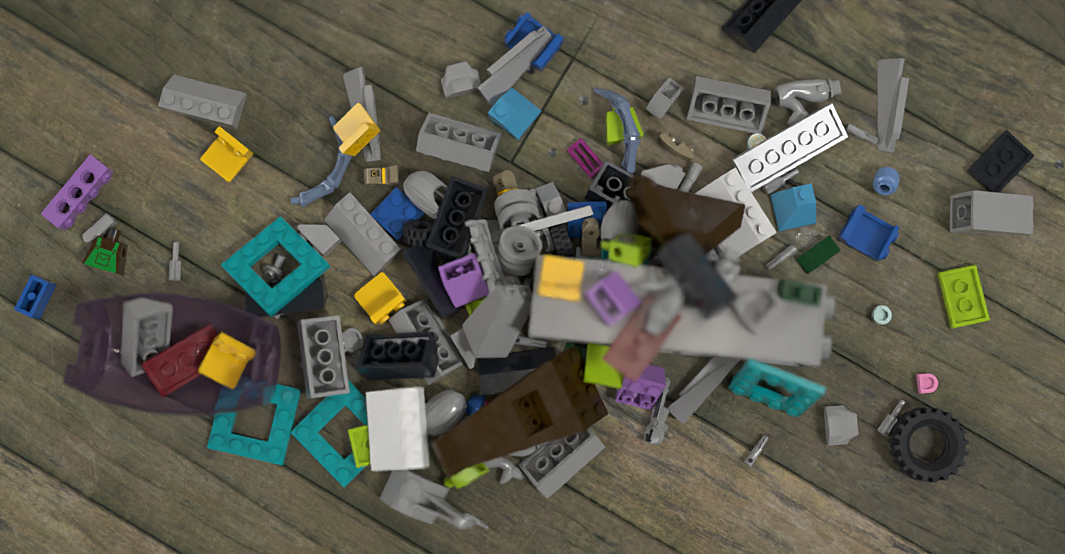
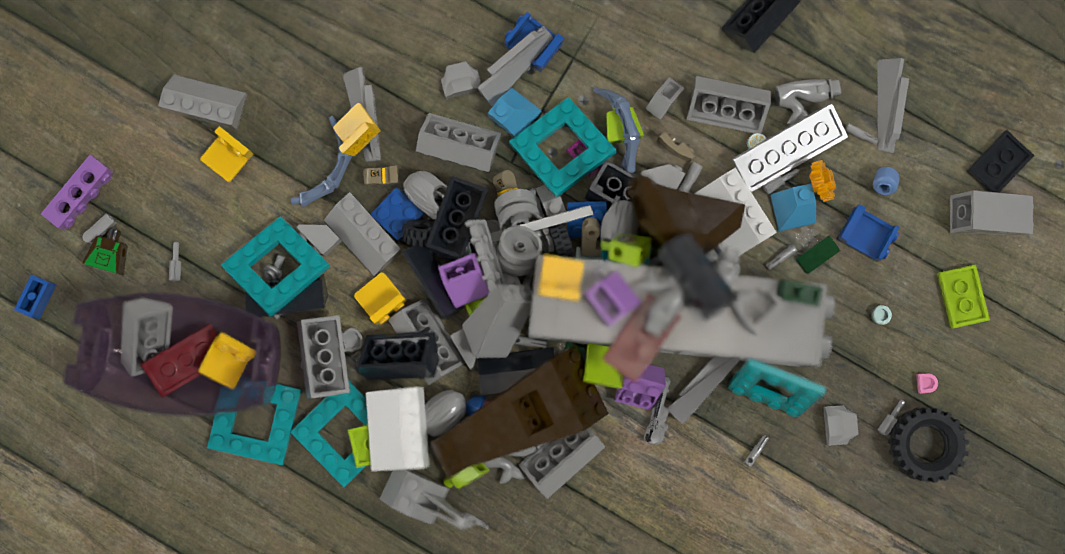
(563, 114): none -> teal plate
(822, 181): none -> light orange gear

